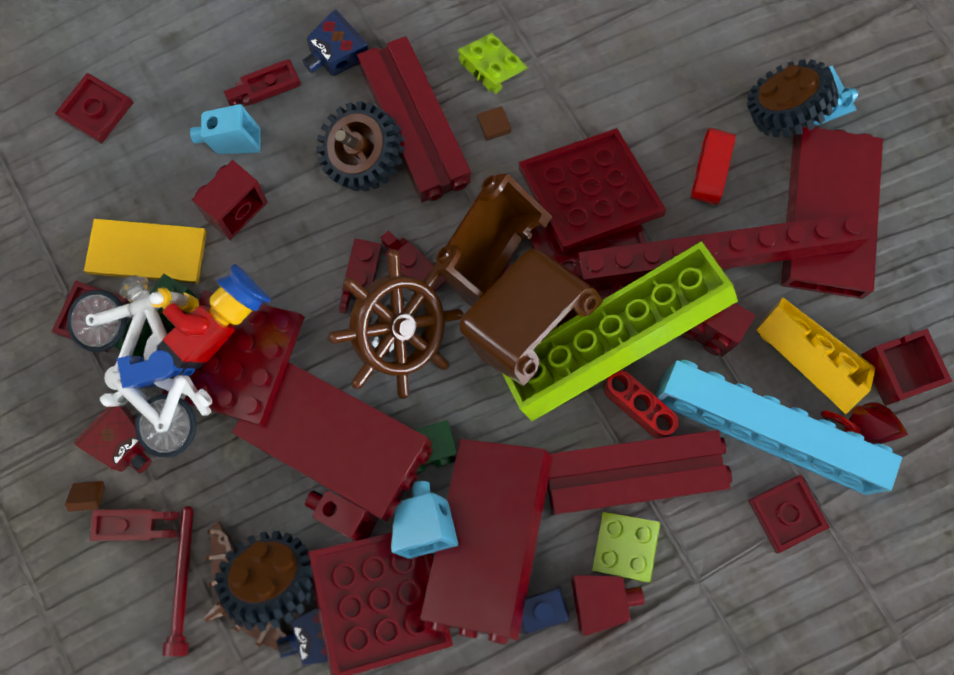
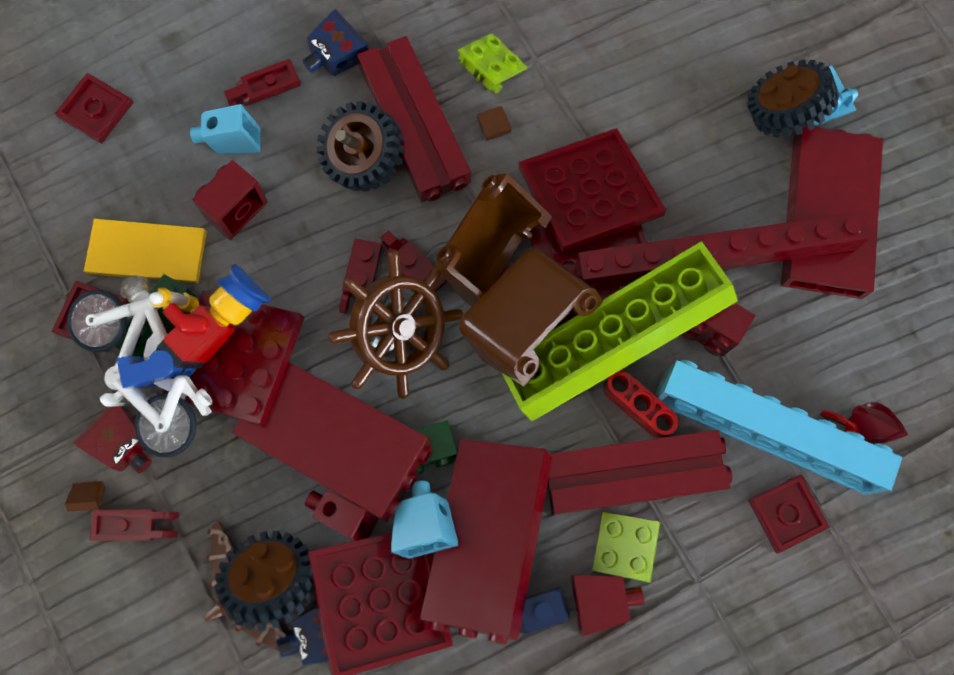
(176, 642): dark red piece -> none
(713, 166): red beam -> none
(818, 355): yellow wedge -> none
(907, 367): dark red piece -> none

